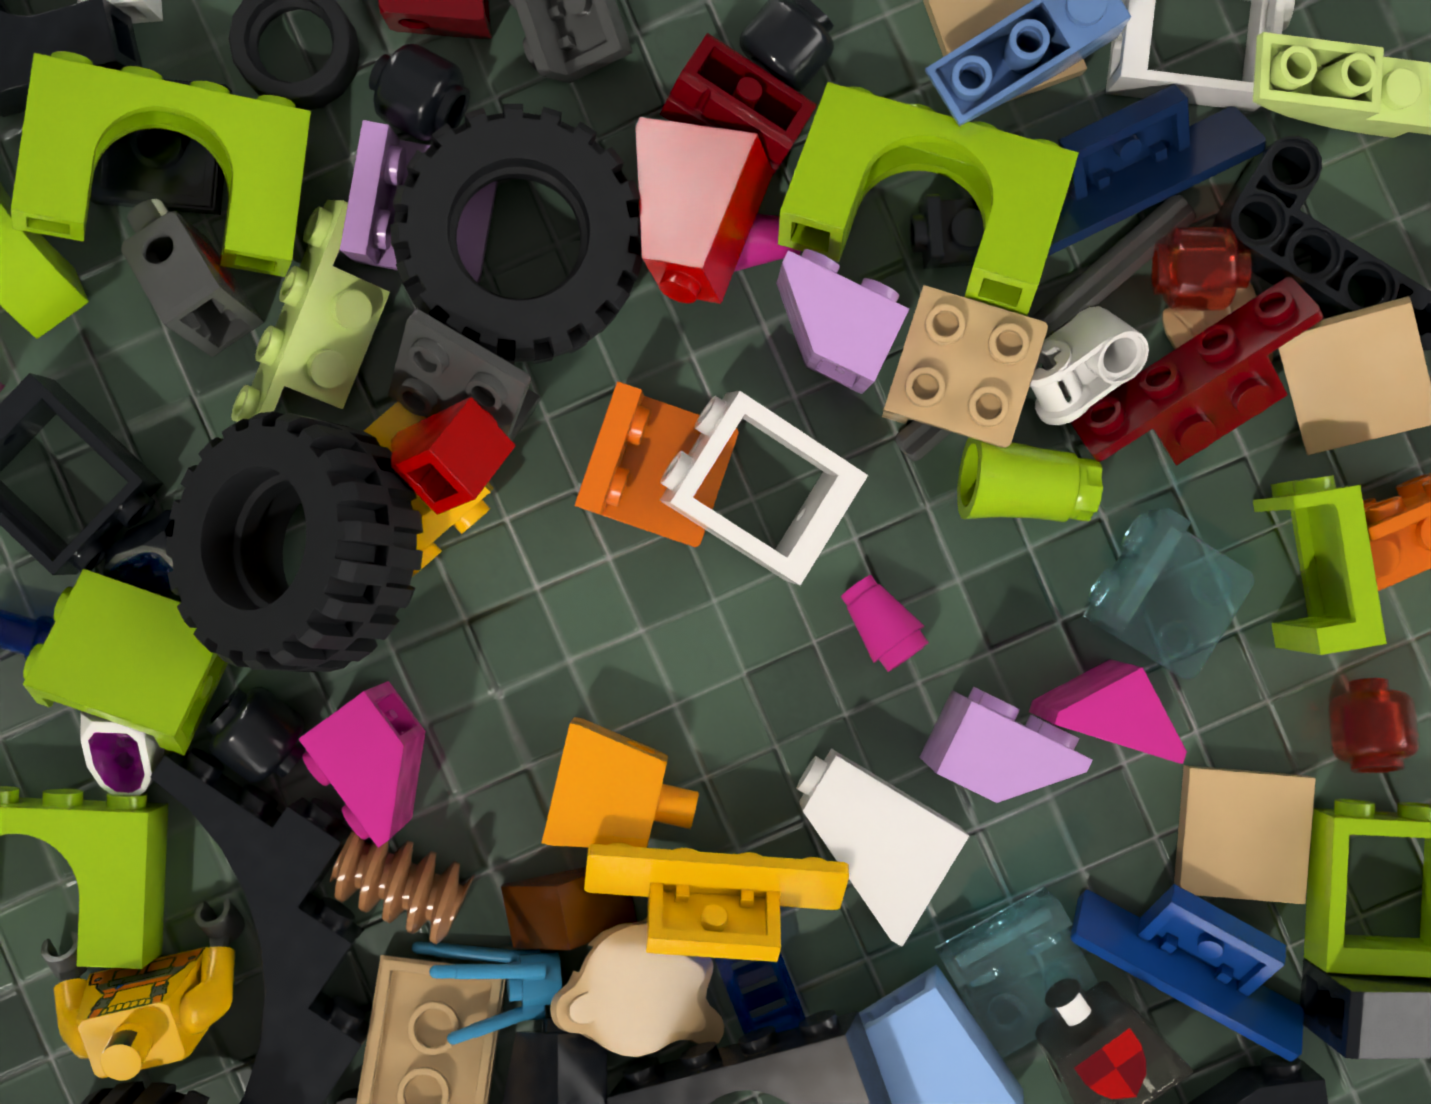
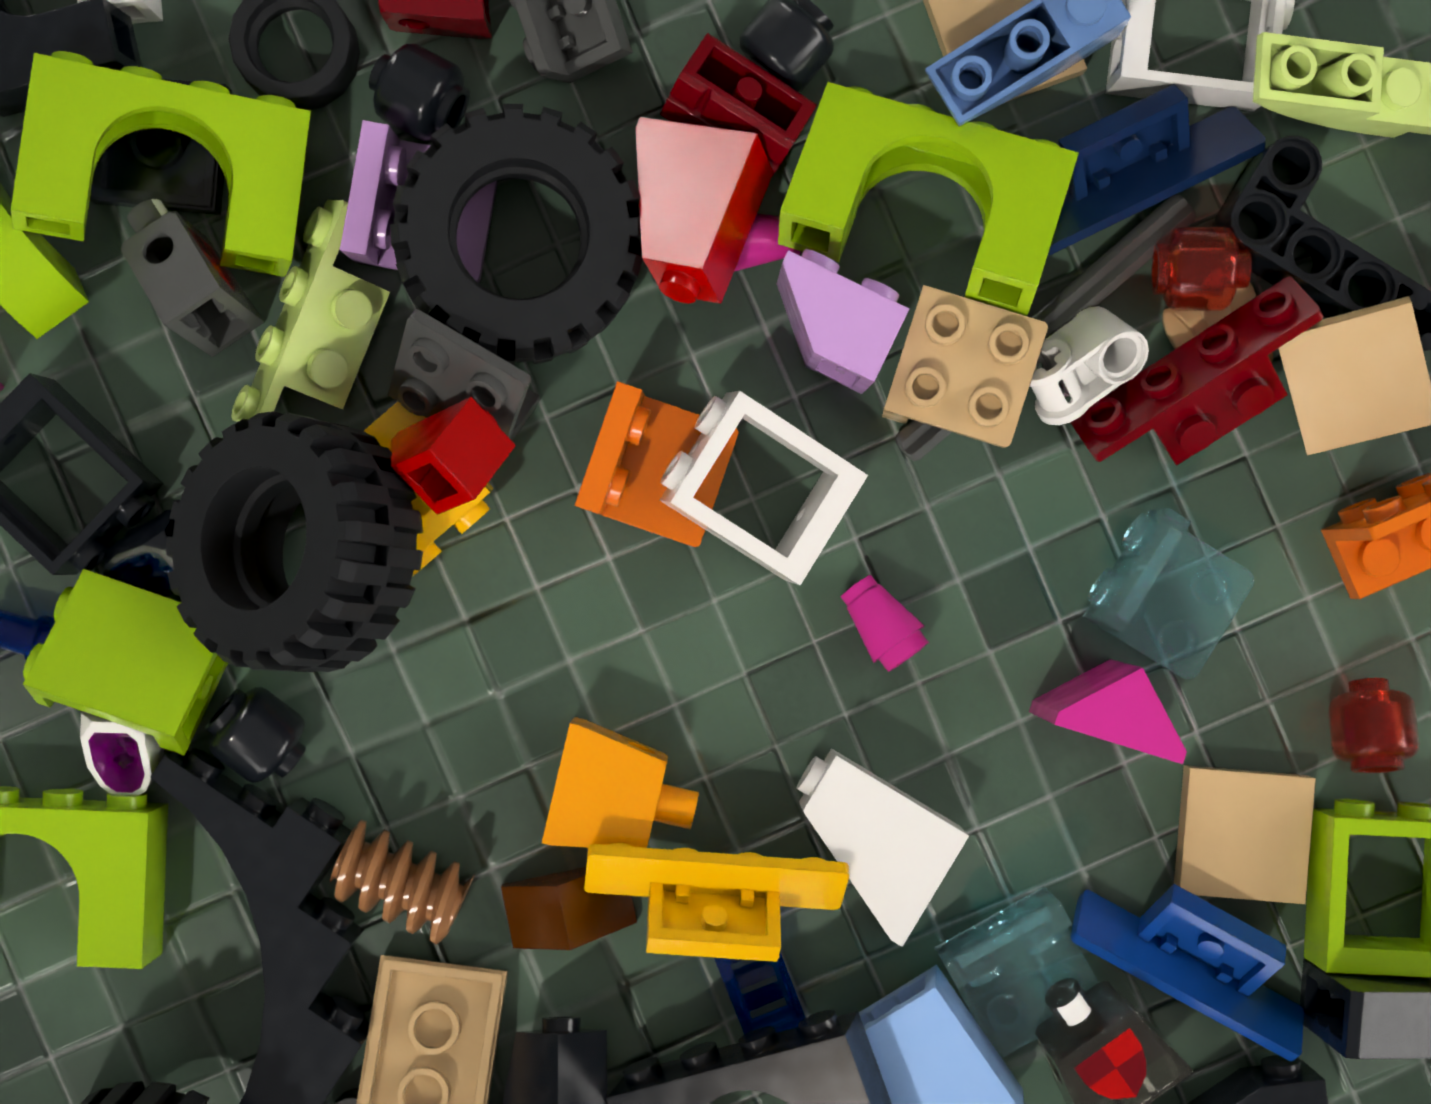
(149, 1014): yellow torso -> none
(371, 759): dark pink slope -> none
(529, 974): dark azure plant -> none
(637, 998): tan tile -> none
(946, 231): black bracket -> none
(995, 755): lavender slope -> none
(1027, 483): lime plant -> none
(1333, 567): lime panel -> none

